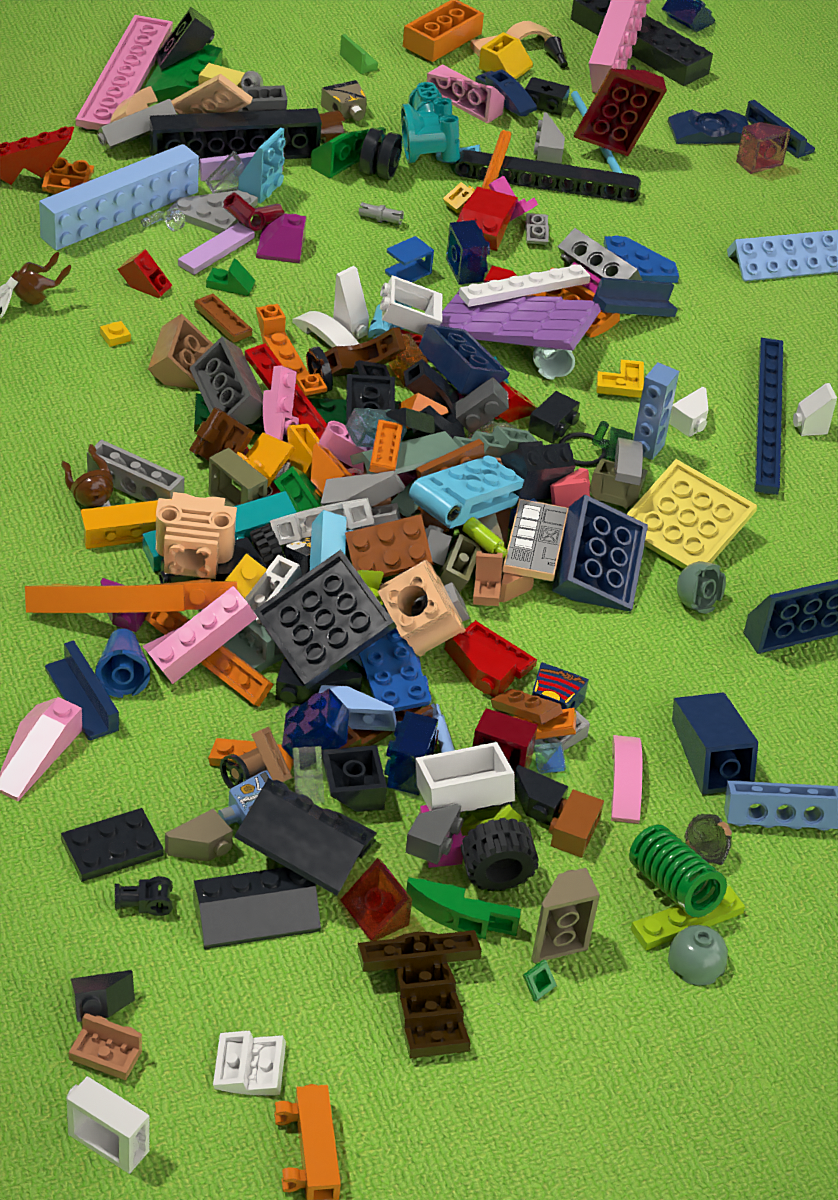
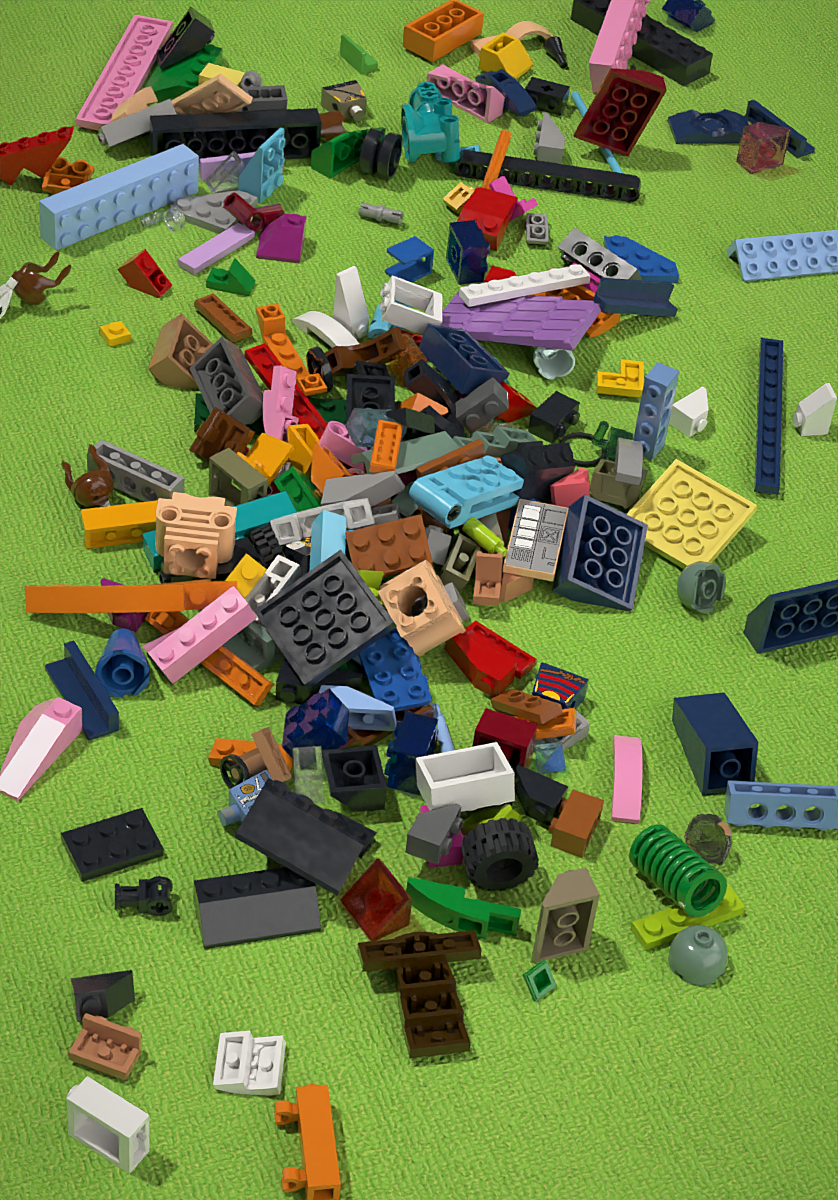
(200, 838): dark tan slope -> none

